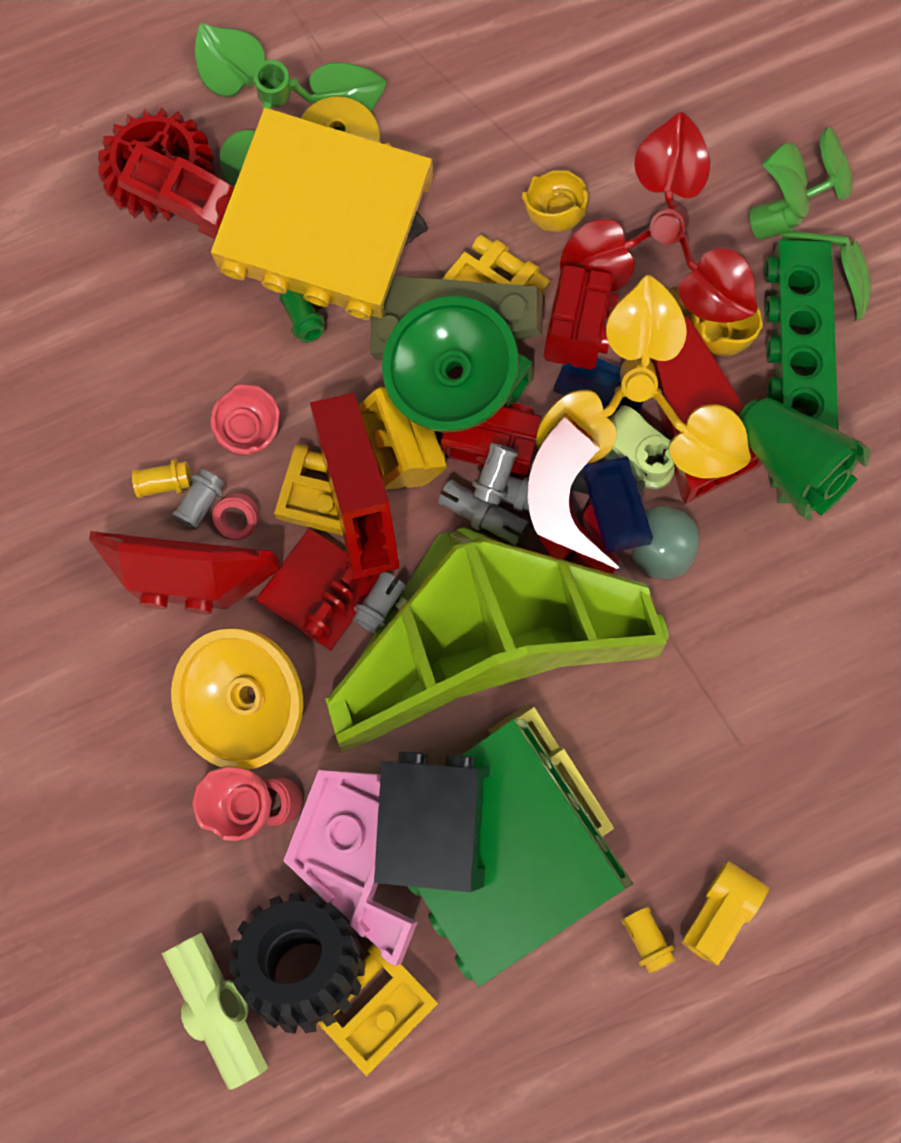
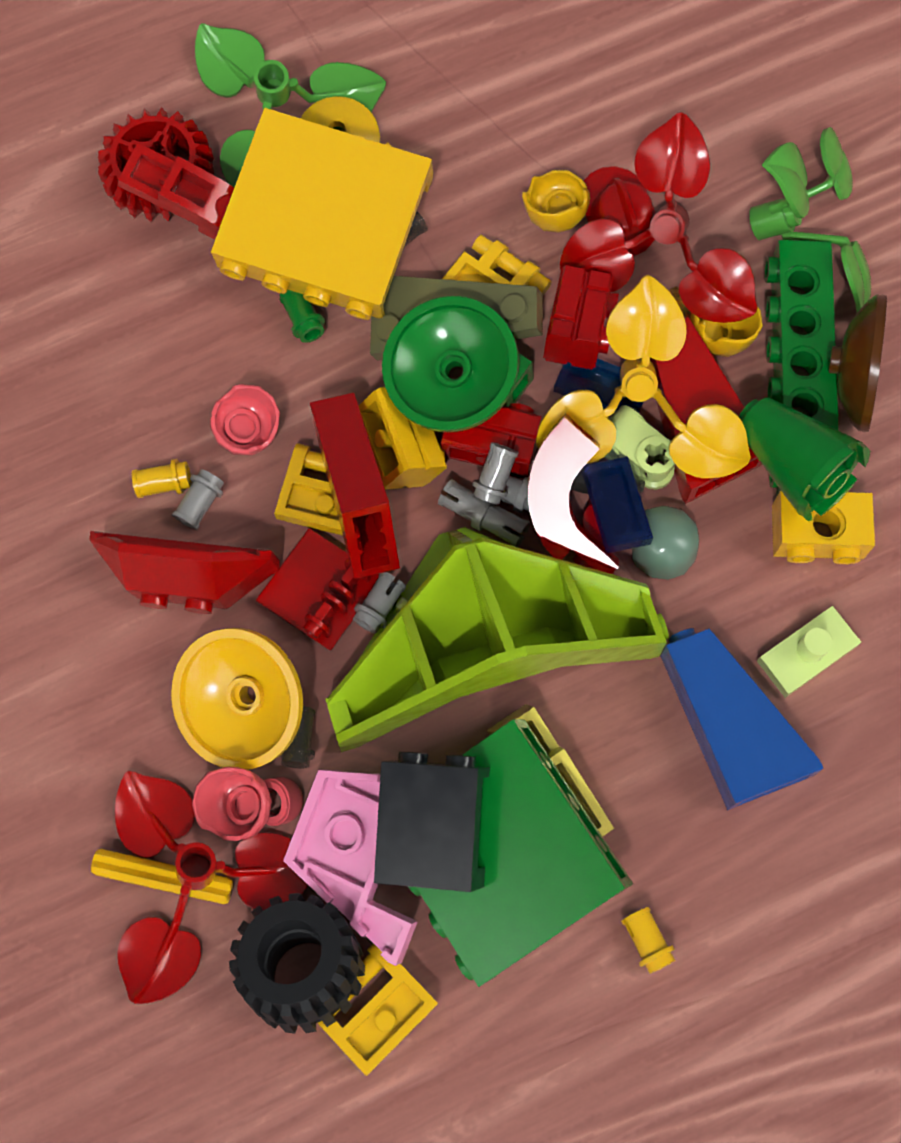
(152, 814): none -> red plant
(155, 875): none -> yellow axle
(214, 1011): yellowish green piece -> none
(239, 501): coral piece -> none
(300, 752): none -> clear smoke pin
(621, 197): none -> red piece
(730, 903): yellow piece -> none
(734, 722): none -> blue slope
(808, 651): none -> yellowish green tile
(848, 520): none -> yellow brick
(860, 362): none -> reddish brown dish

